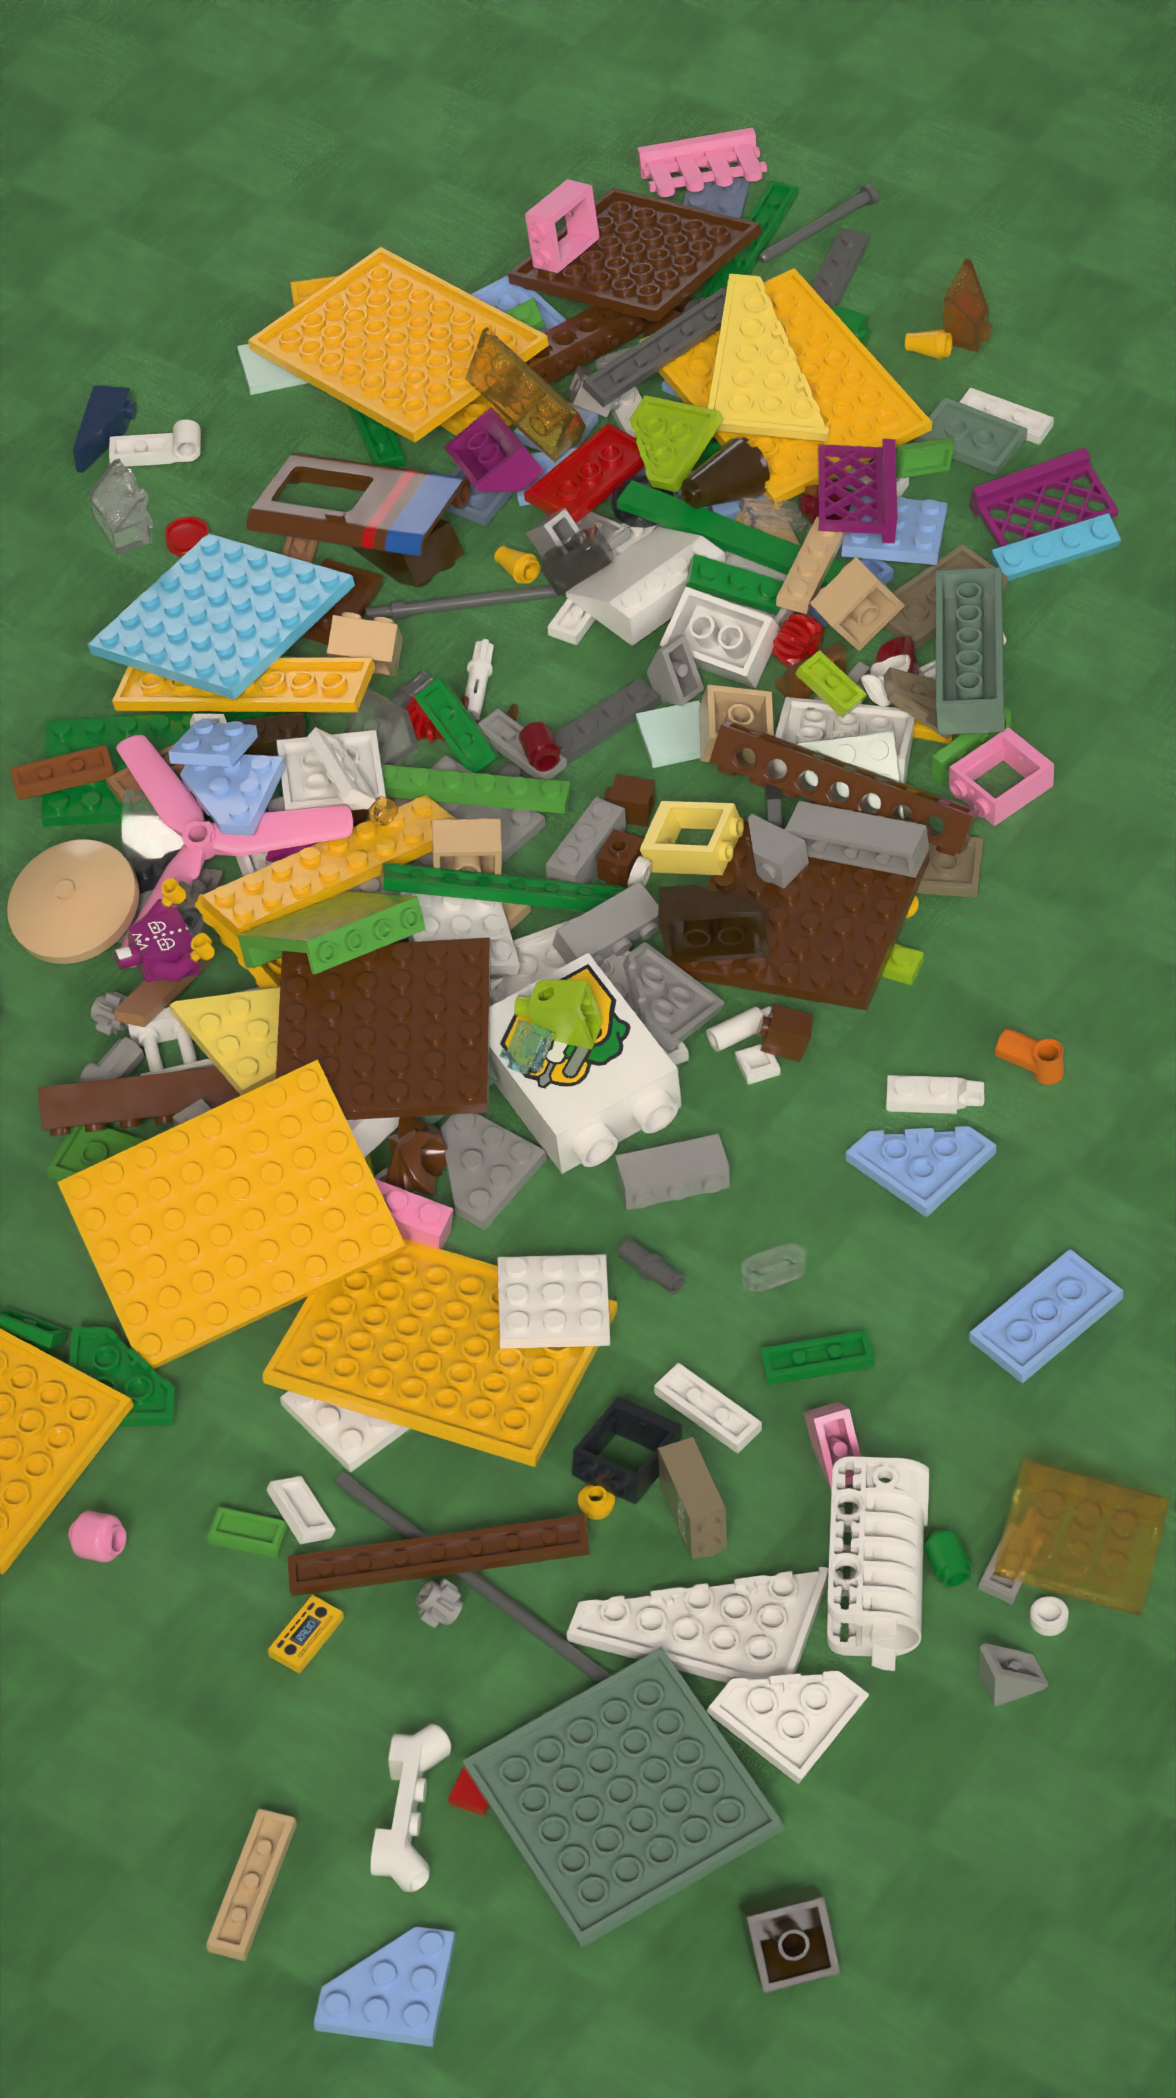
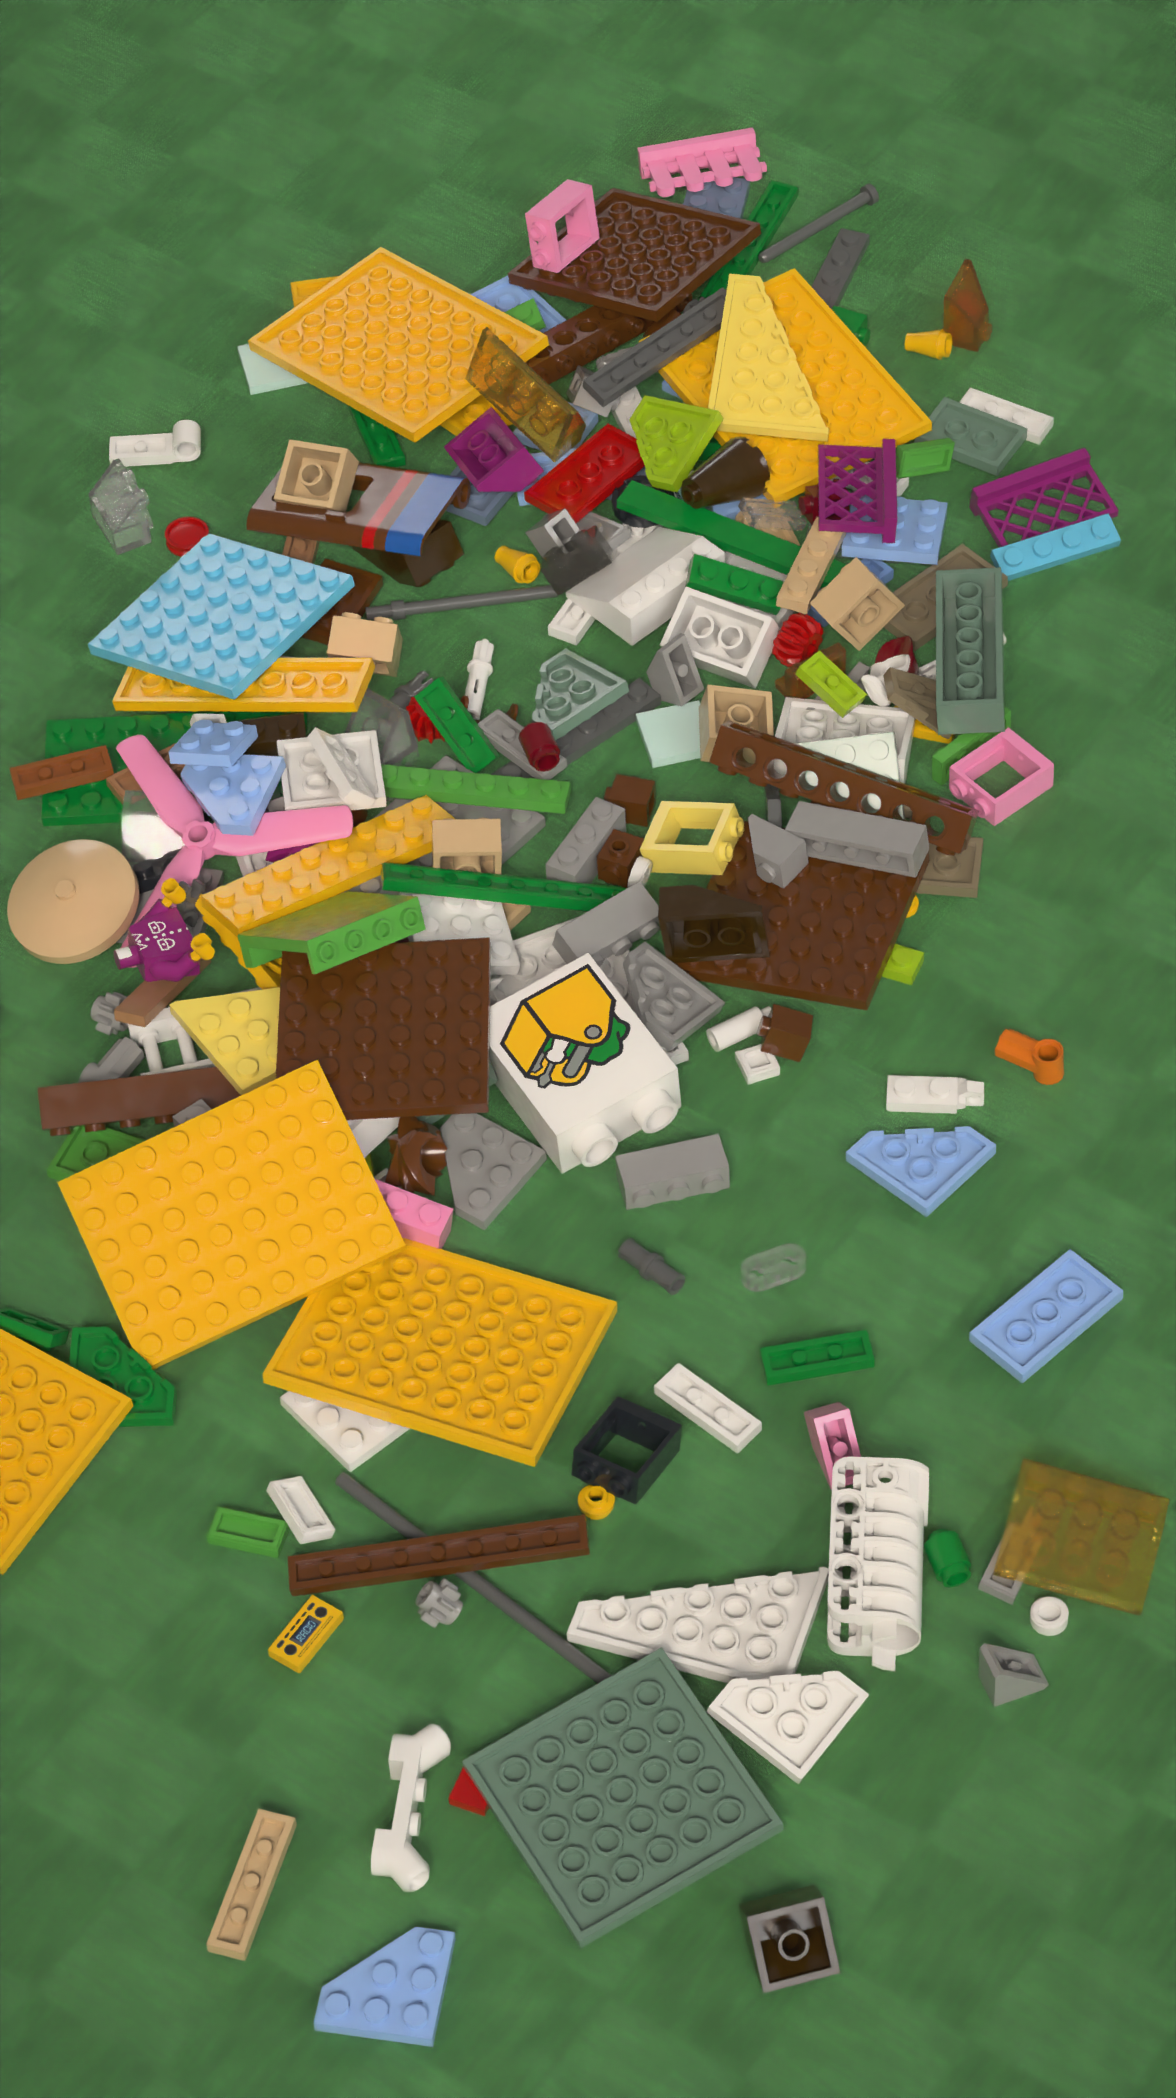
(97, 1536): bright pink head -> none
(105, 416): dark blue slope -> none
(316, 476): none -> tan brick
(382, 811): clear yellow hinge -> none
(528, 1048): clear light blue bracket -> none
(553, 1301): white plate -> none
(563, 1008): lime torso -> none
(573, 692): none -> sand green plate
(692, 1498): dark tan brick -> none

